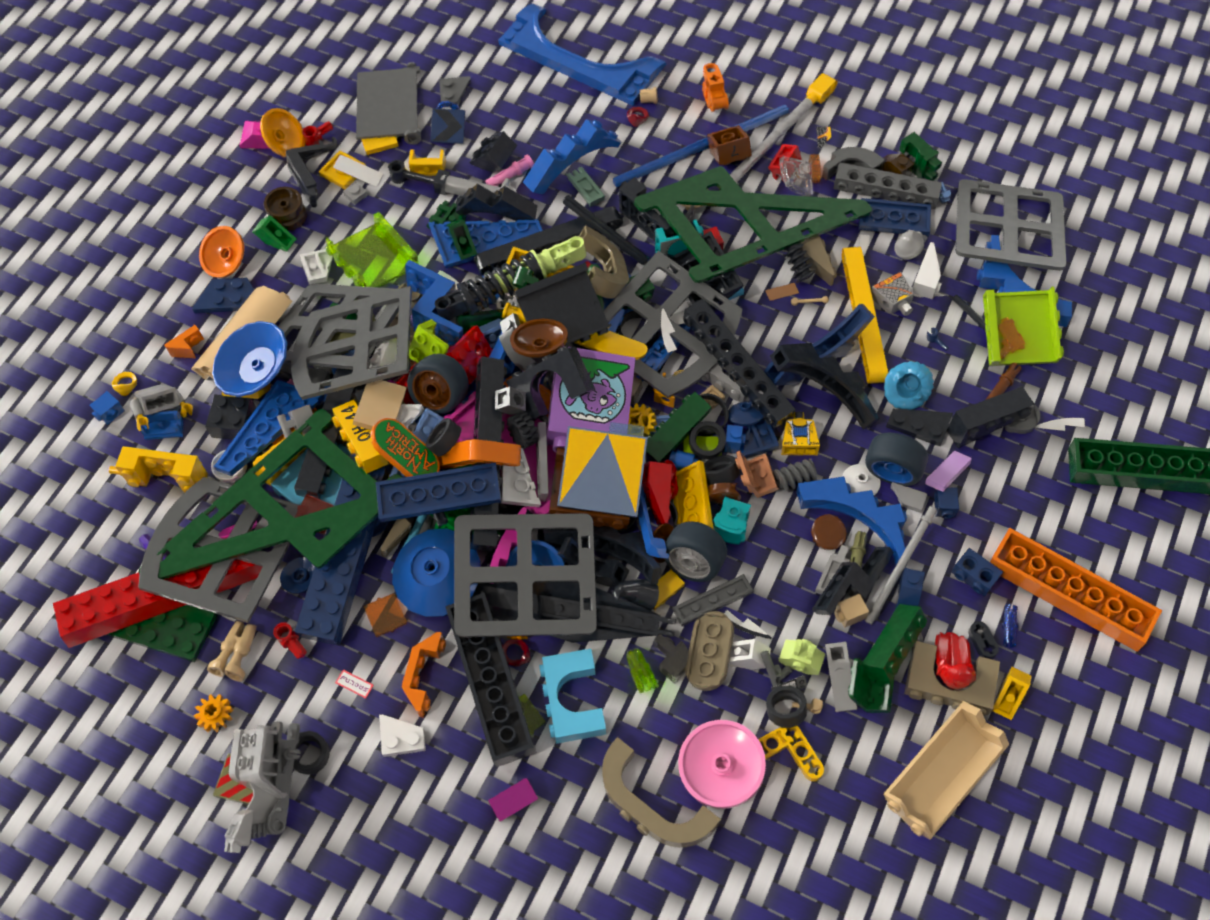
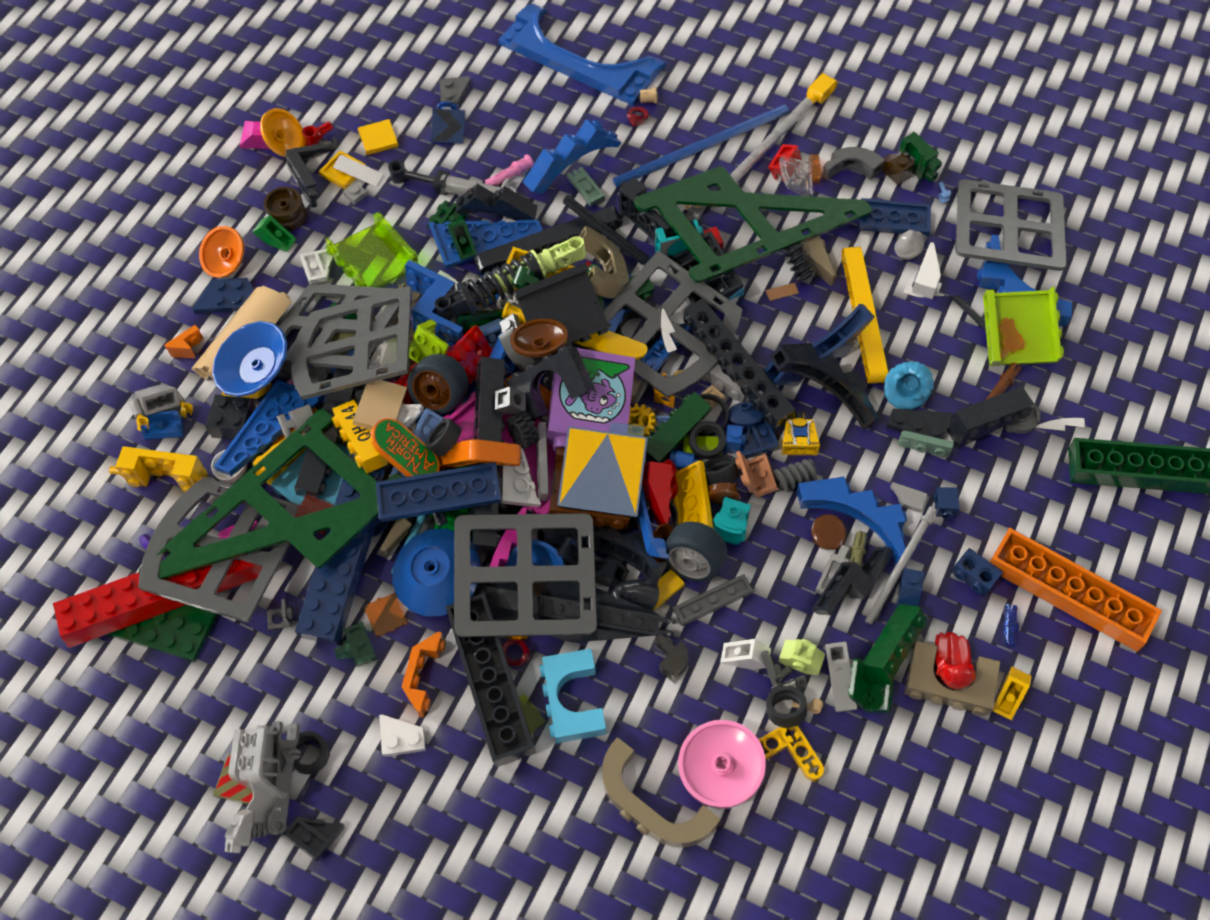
(106, 408): blue brick -> none
(124, 389): yellow piece -> none
(207, 710): light orange gear -> none
(241, 648): tan piece -> none
(287, 614): none -> flat silver bracket
(290, 641): red axle -> none
(292, 574): dark blue dish -> none
(313, 835): none -> black wing
(354, 683): white sticker -> none
(356, 646): none -> clear green hinge
(388, 104): dark grey door -> none
(426, 166): yellow panel -> none
(493, 152): black slope -> none
(512, 799): magenta hinge -> none
(641, 671): clear neon green arm -> none
(710, 651): dark tan tile -> none
(713, 88): orange piece -> none
(729, 145): reddish brown brick -> none
(748, 626): white sticker -> none
(795, 301): tan hinge -> none
(823, 135): sticker -> none
(851, 611): tan brick -> none
(856, 485): white dish -> none
(886, 185): dark grey brick -> none
(893, 294): light grey torso -> none
(896, 459): black wheel -> none
(925, 443): none -> sand green hinge
(934, 338): dark blue hand -> none
(945, 770): tan panel -> none
(948, 471): lavender tile -> none
(984, 640): black beam -> none

